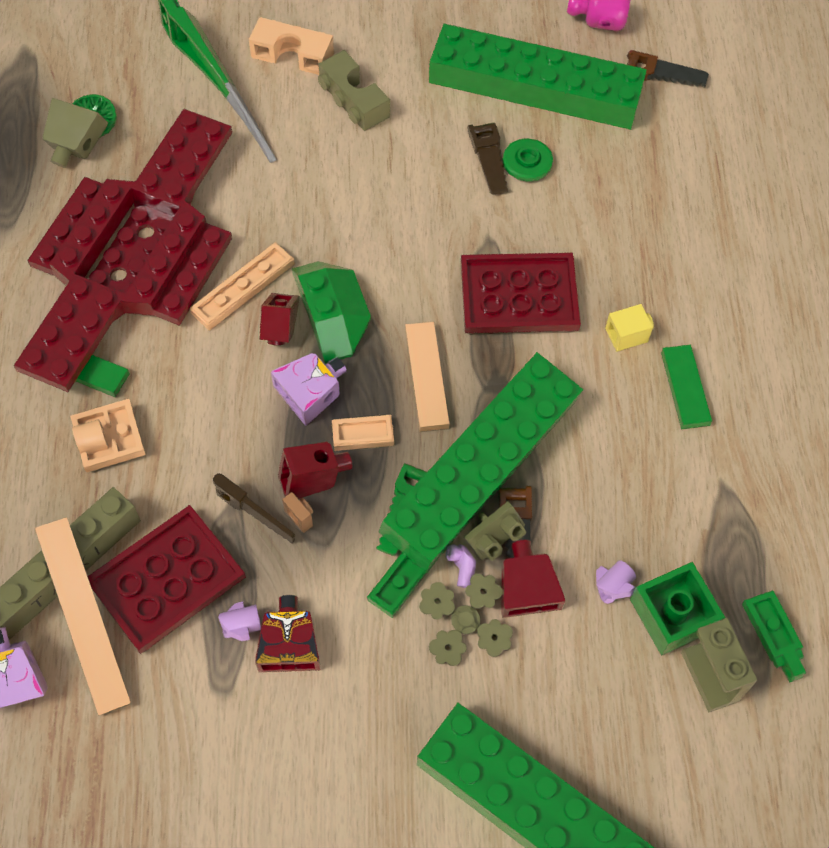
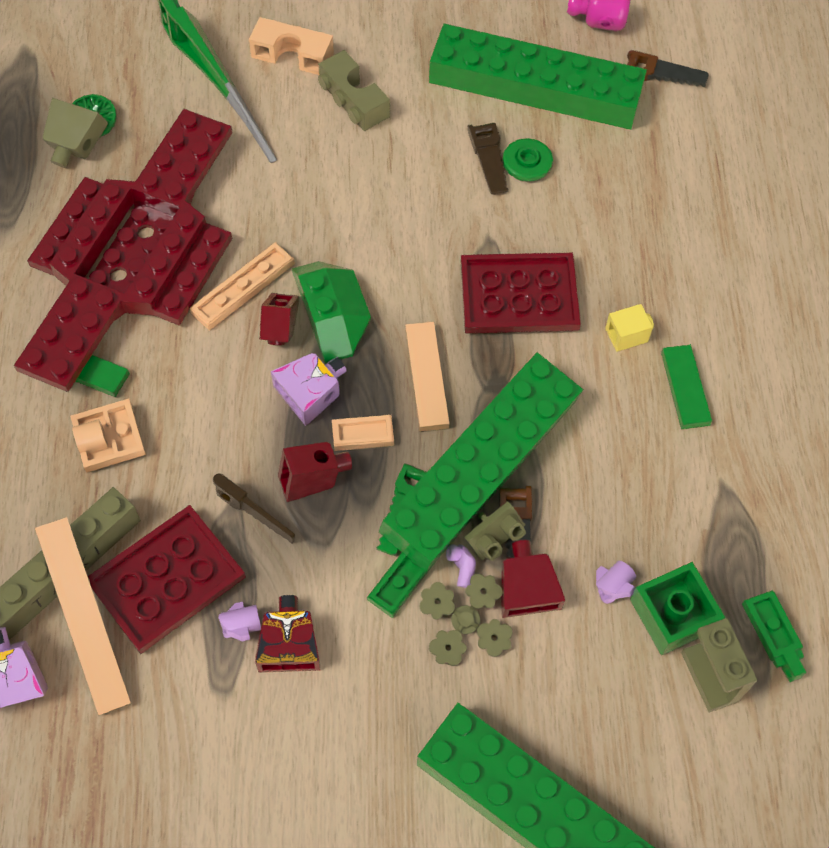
(298, 511): medium nougat plate -> none

